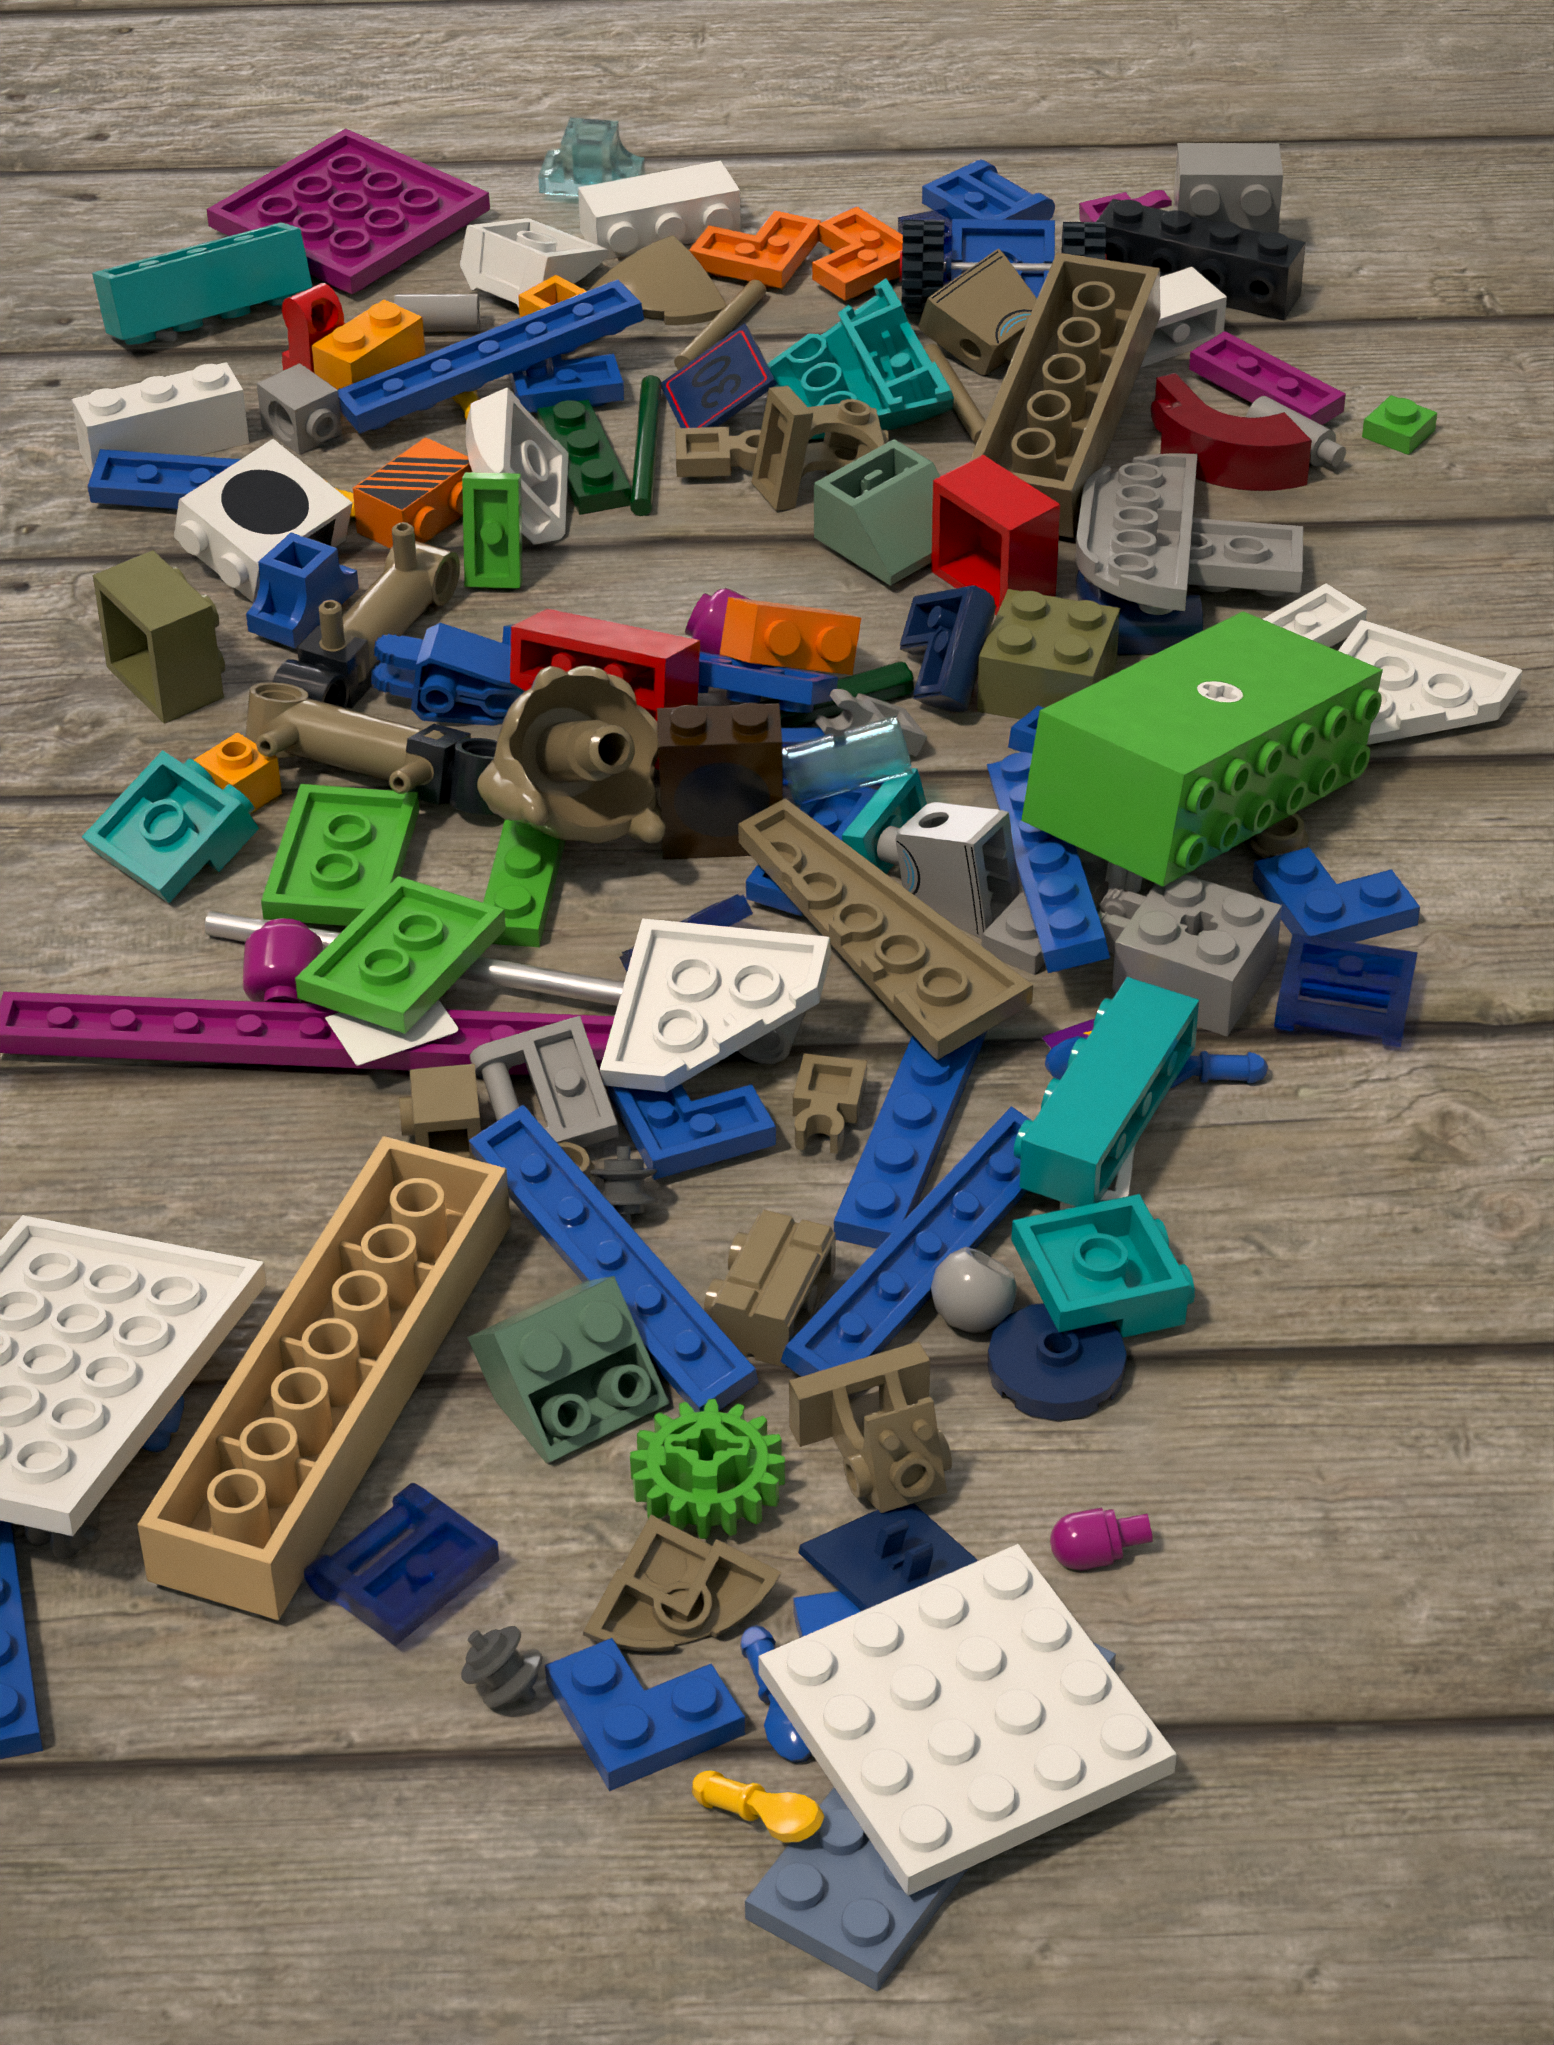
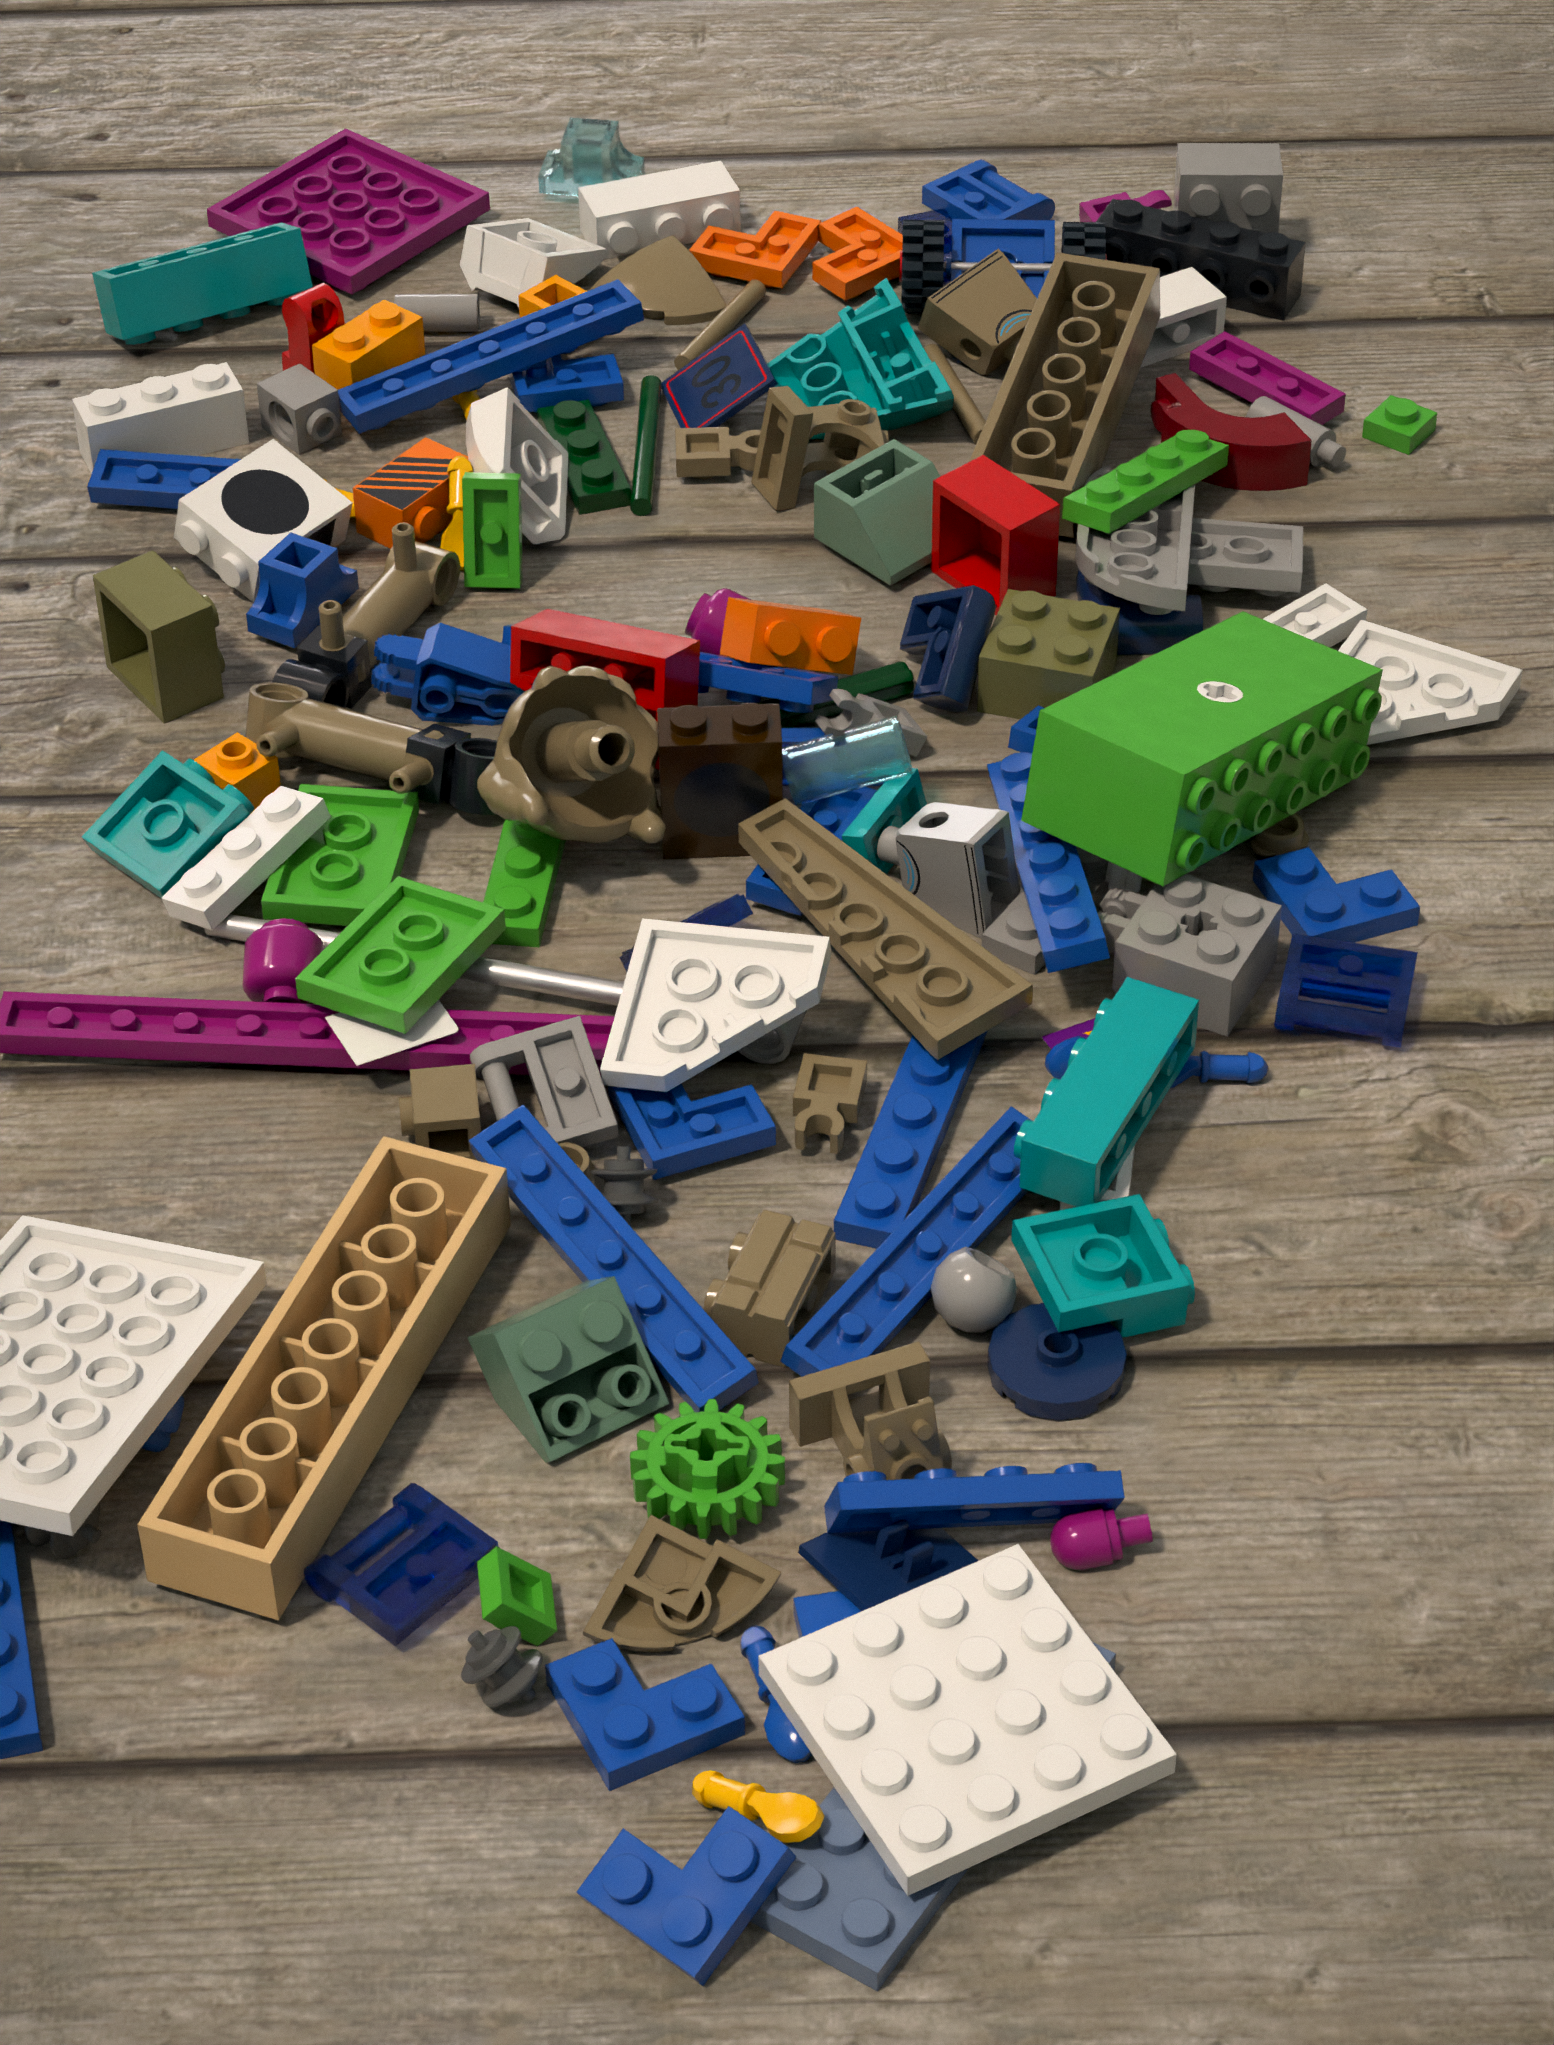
(246, 857): none -> white plate
(453, 535): none -> yellow piece
(516, 1595): none -> bright green plate
(693, 1911): none -> blue plate
(947, 1501): none -> blue plate
(1145, 481): none -> bright green plate

